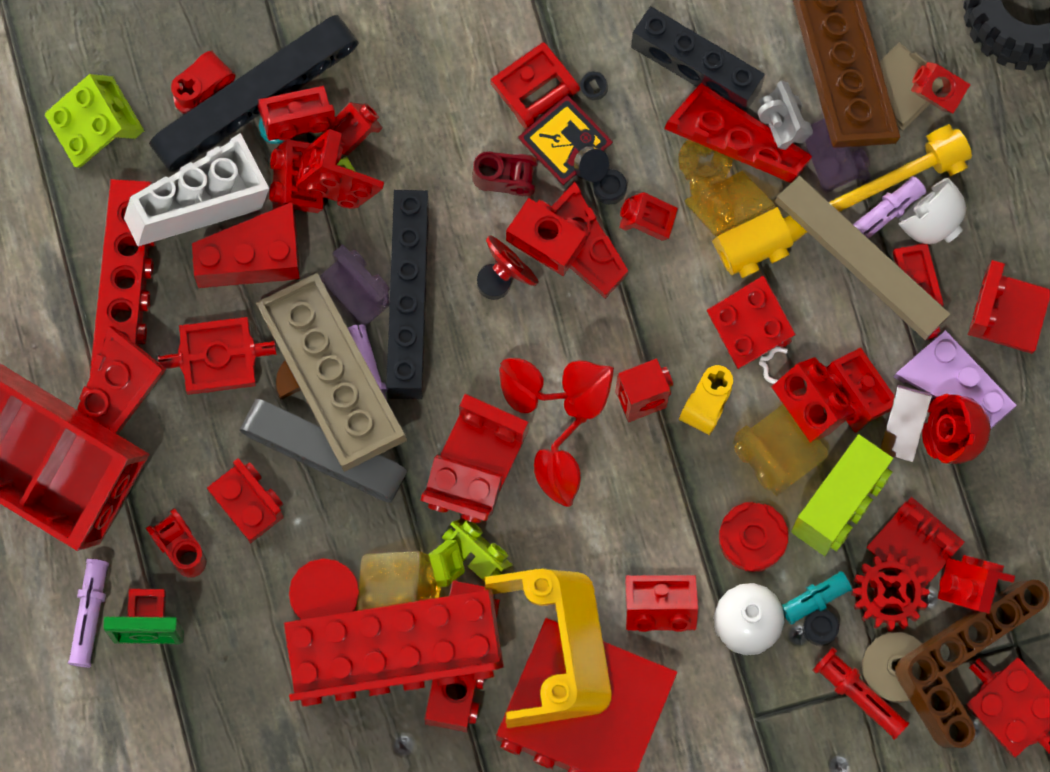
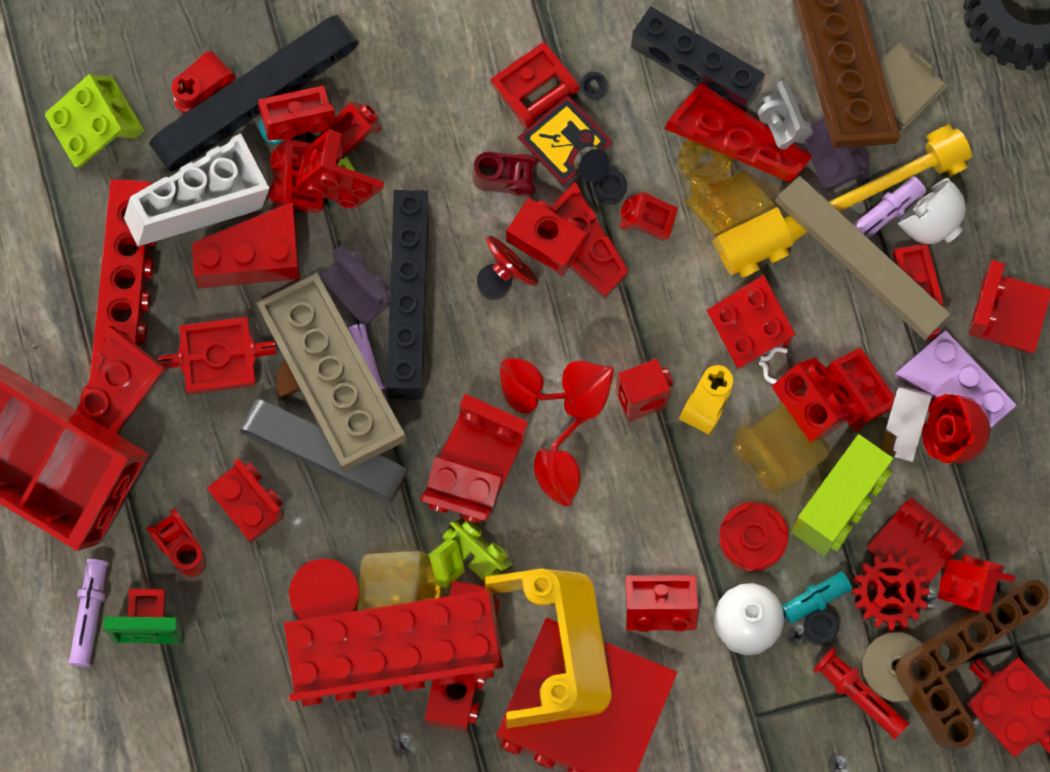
(951, 93): red brick -> none

